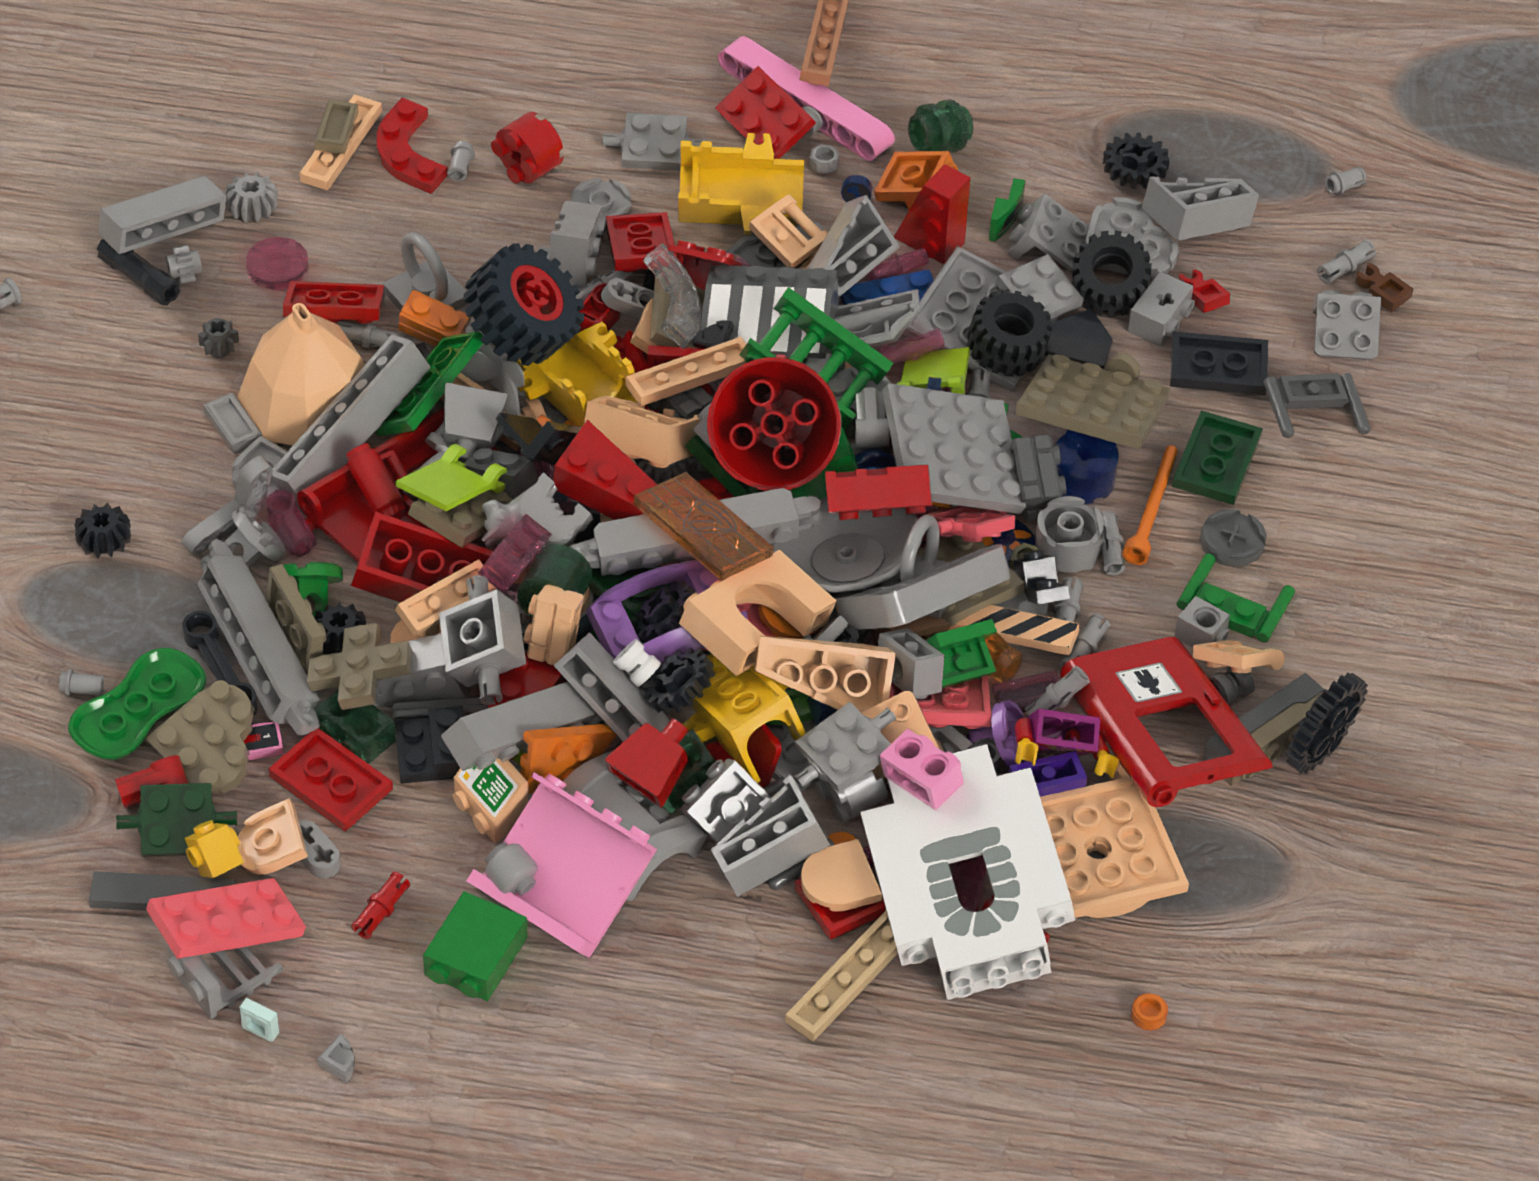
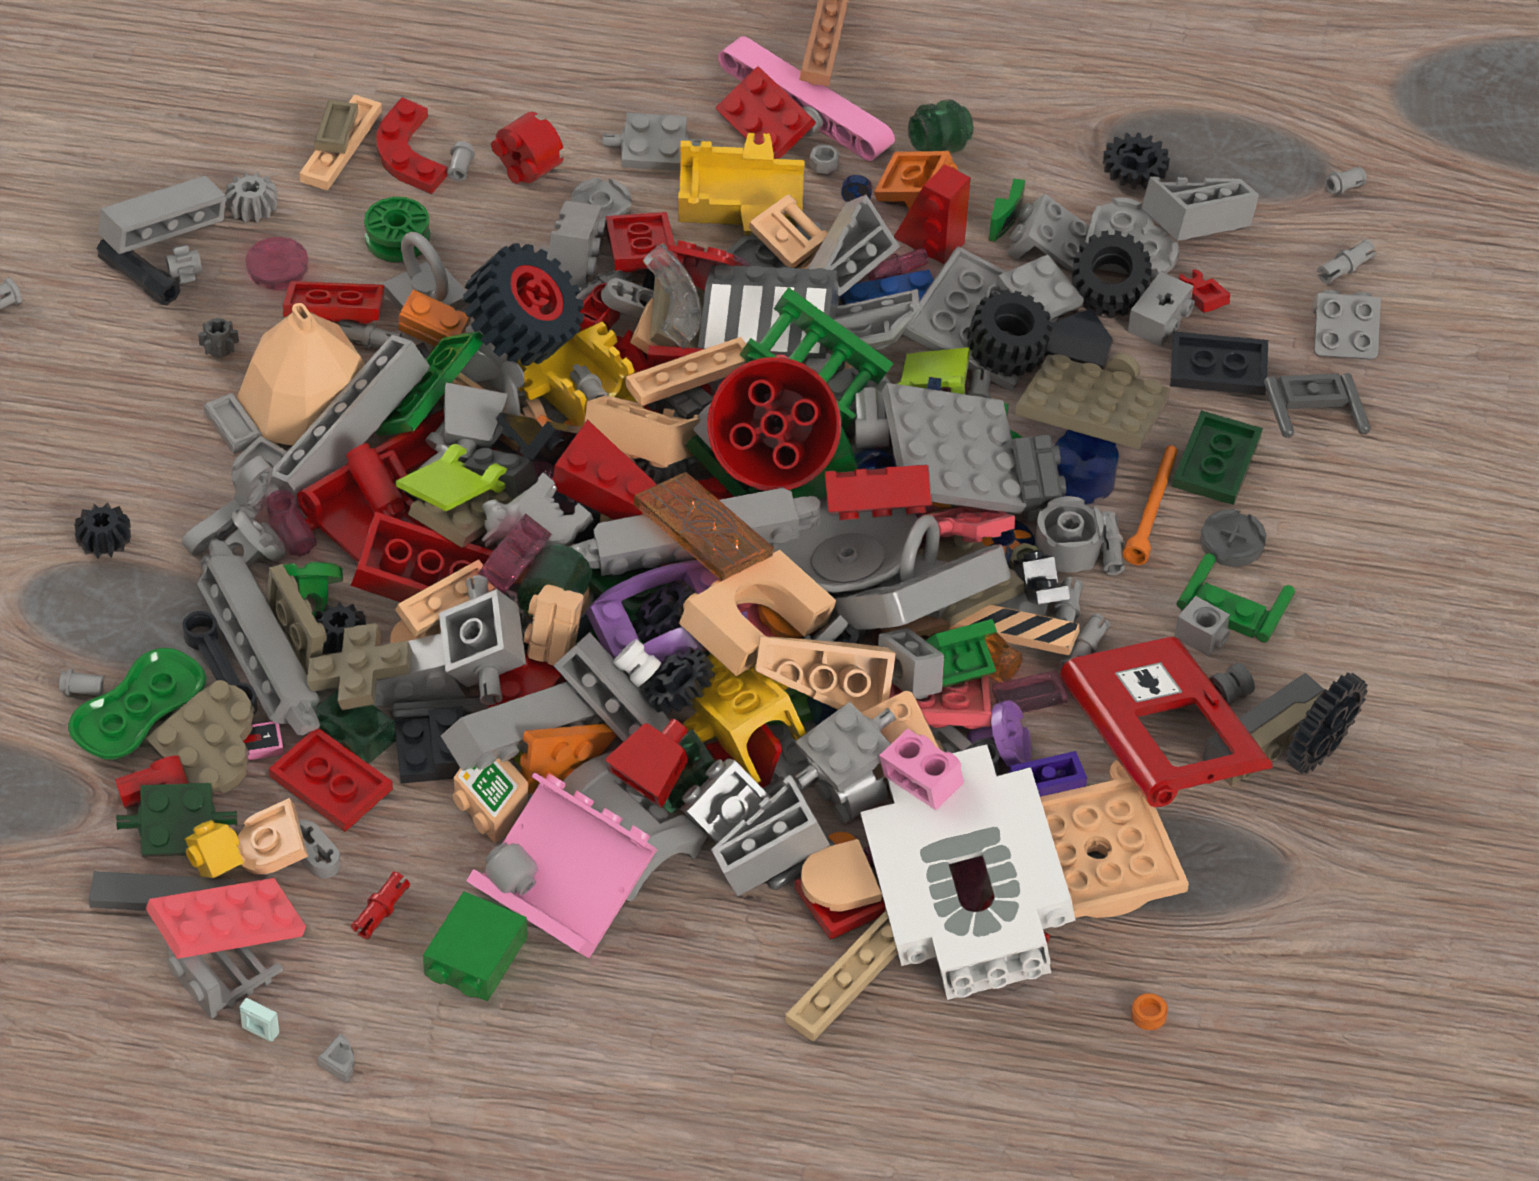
(388, 223): none -> green wheel
(587, 382): none -> light grey axle
(713, 334): black tile -> none
(913, 347): clear pink pin -> none
(1059, 693): light grey pin -> none
(1060, 733): torso -> none
(1238, 657): light nougat plate -> none
(1389, 287): reddish brown plate -> none

